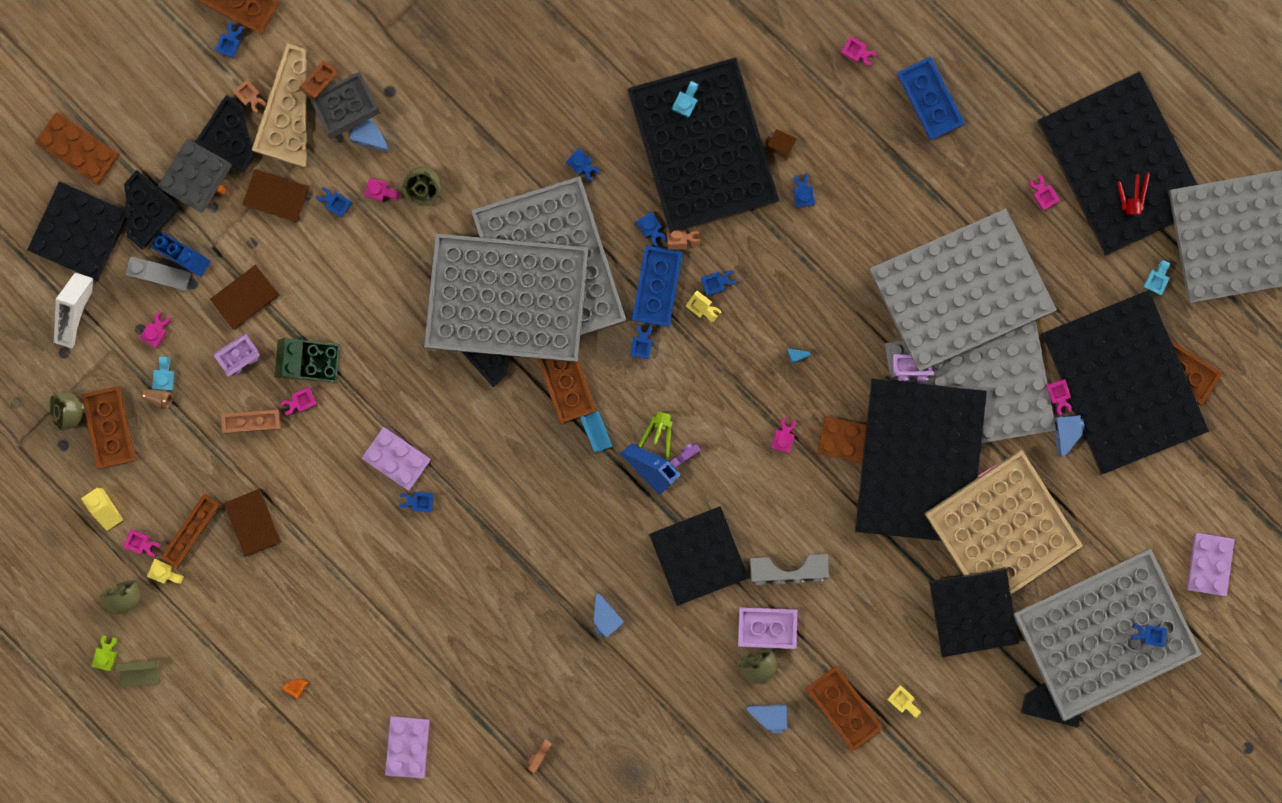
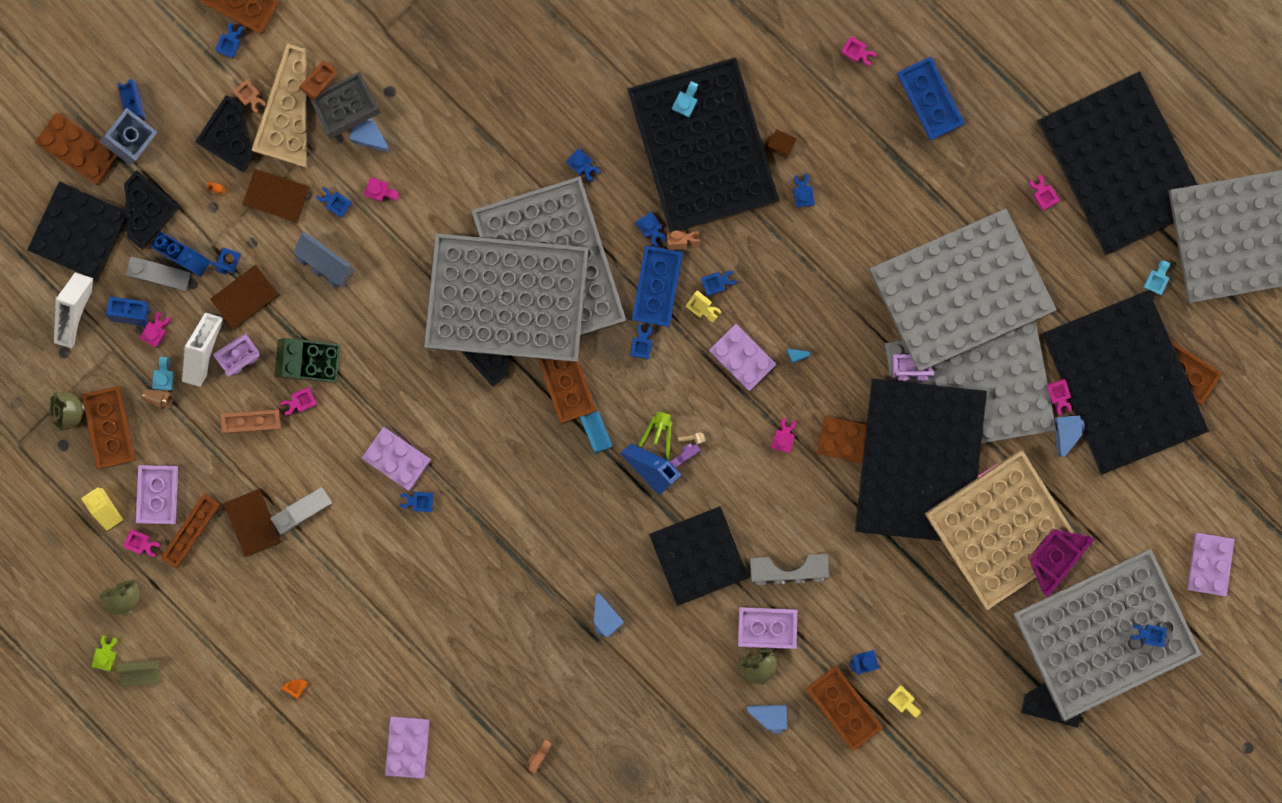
(127, 311): none -> blue hinge
(128, 136): none -> sand blue slope
(131, 98): none -> blue hinge
(157, 494): none -> lavender plate
(162, 572): light yellow plate -> none
(194, 175): dark grey plate -> none
(199, 349): none -> white arch
(223, 268): none -> blue bracket
(301, 511): none -> light grey slope
(323, 261): none -> sand blue slope
(422, 186): olive cylinder -> none
(698, 437): none -> tan hand
(742, 357): none -> lavender plate
(864, 662): none -> blue bracket
(973, 612): black plate -> none
(1056, 557): none -> magenta wing
(1134, 206): red plant -> none

